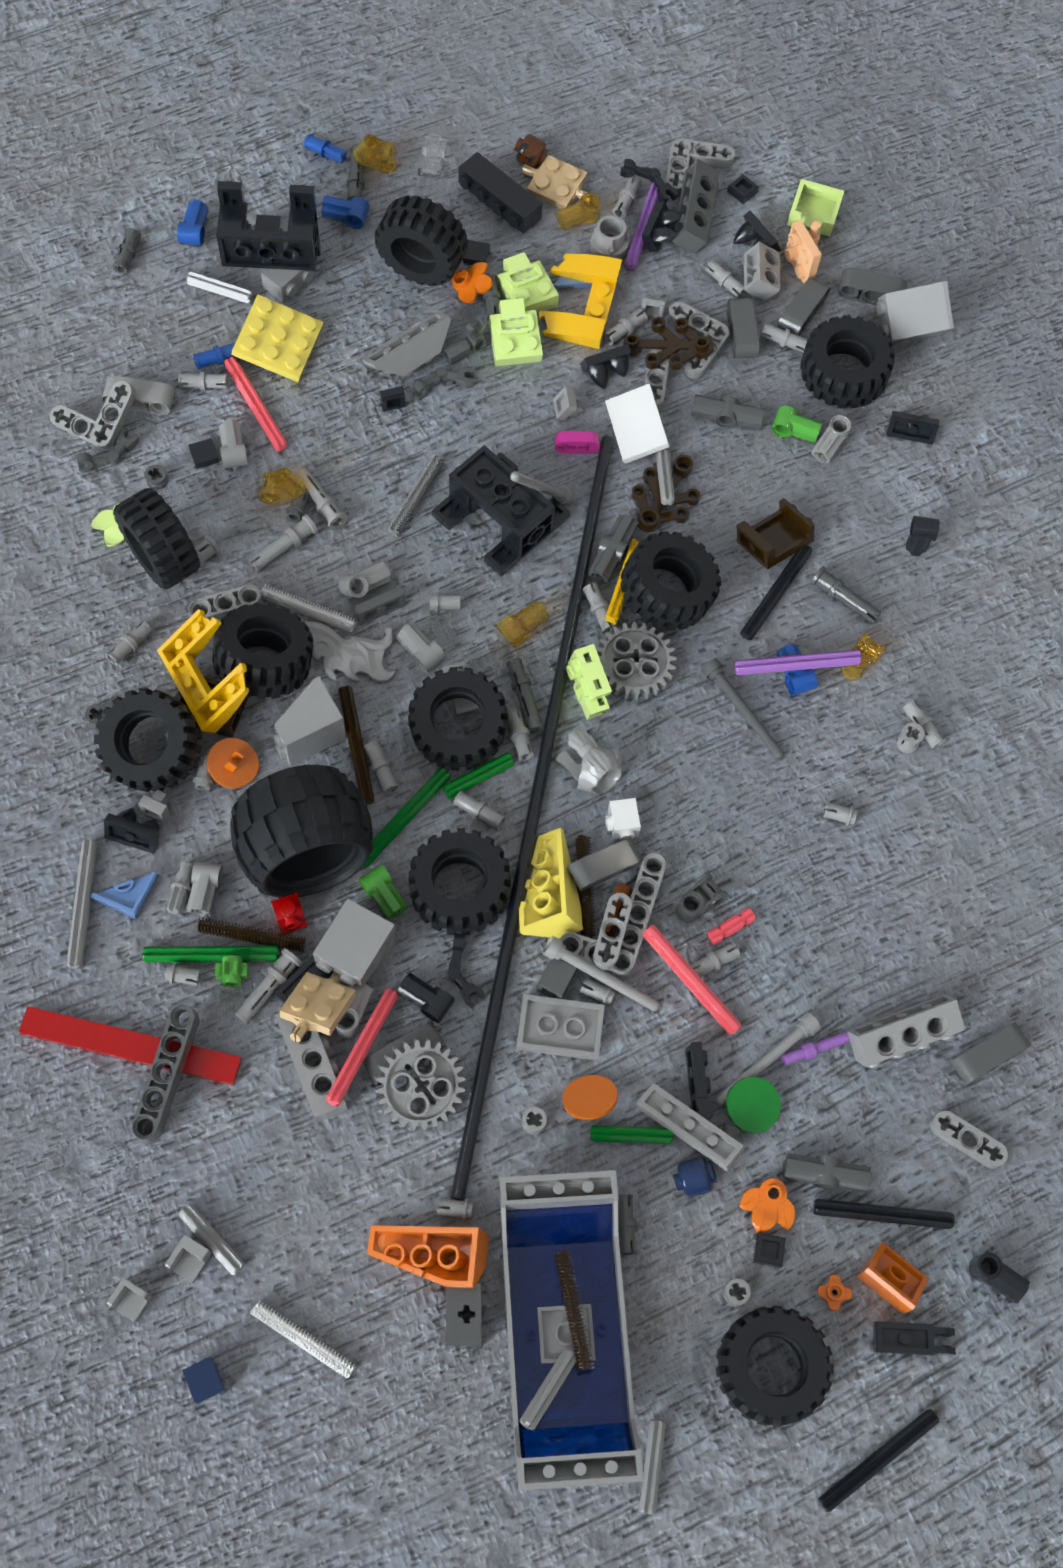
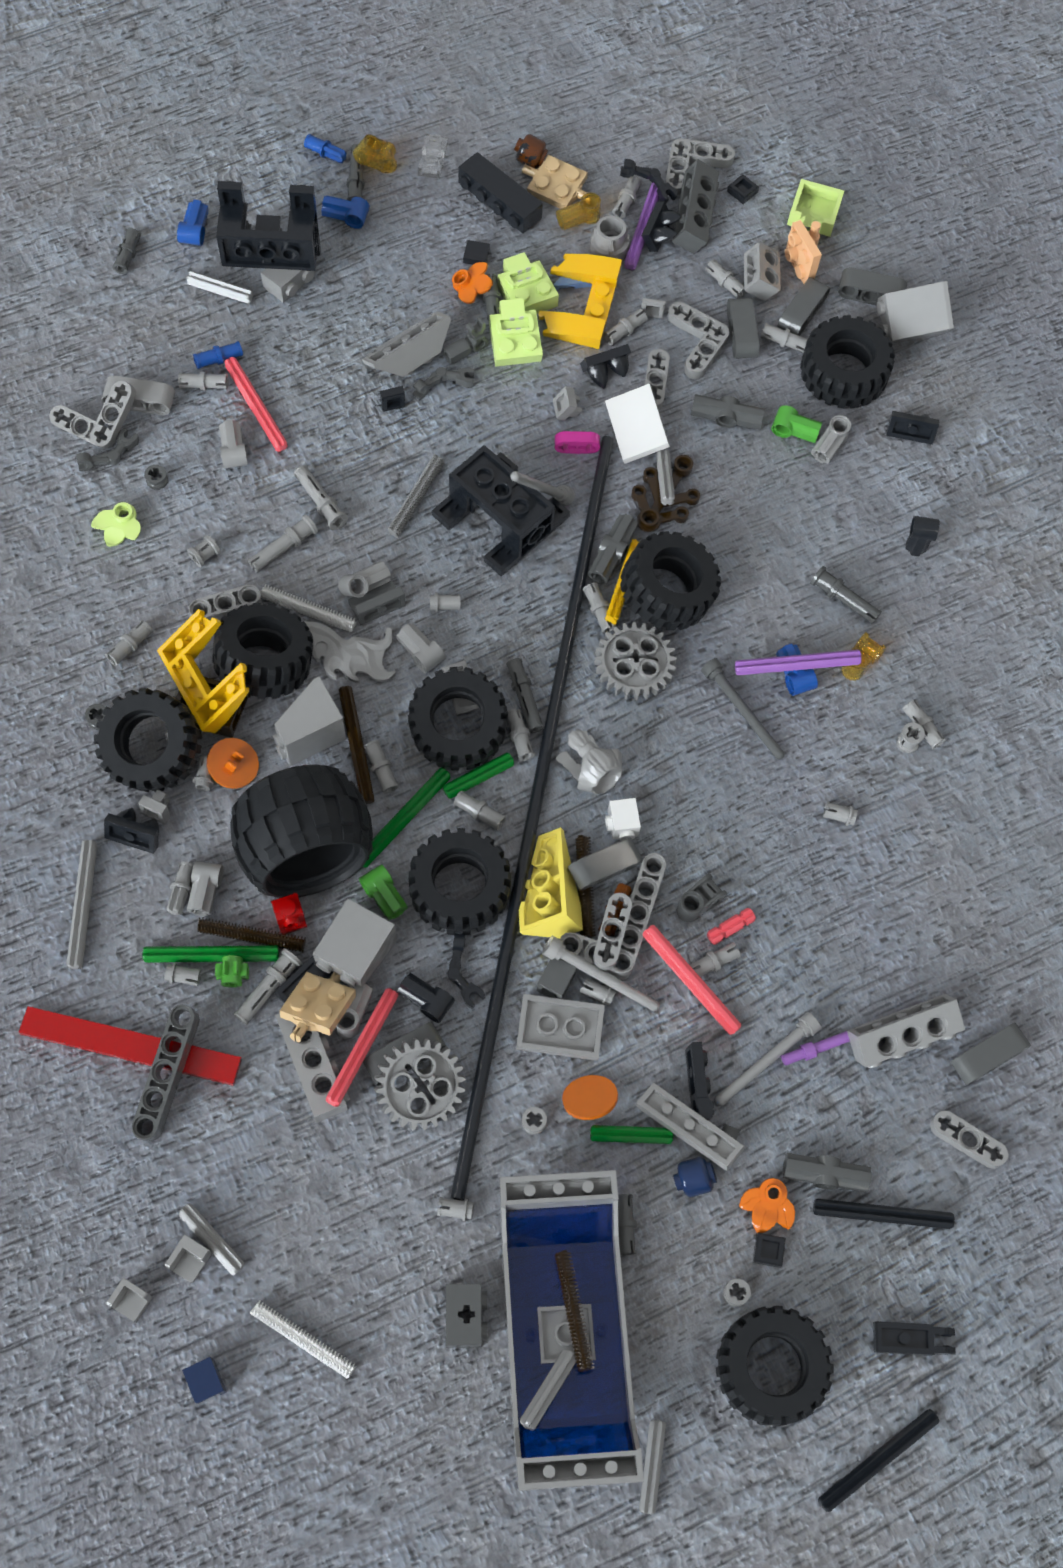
(127, 896): medium blue tile -> none
(156, 538): black tyre -> none
(203, 453): black tile -> none
(277, 338): light yellow plate -> none
(281, 486): clear yellow piece -> none
(297, 507): dark grey pin -> none
(421, 240): black tyre -> none
(440, 1254): orange wedge -> none
(518, 627): clear yellow piece -> none
(585, 677): yellowish green piece -> none
(696, 346): dark brown plant -> none
(753, 1104): green tile -> none
(754, 228): black tile -> none
(775, 593): black axle -> none
(776, 535): dark brown panel -> none
(834, 1301): orange plate -> none
(893, 1278): orange slope -> none
(1000, 1277): black piece -> none

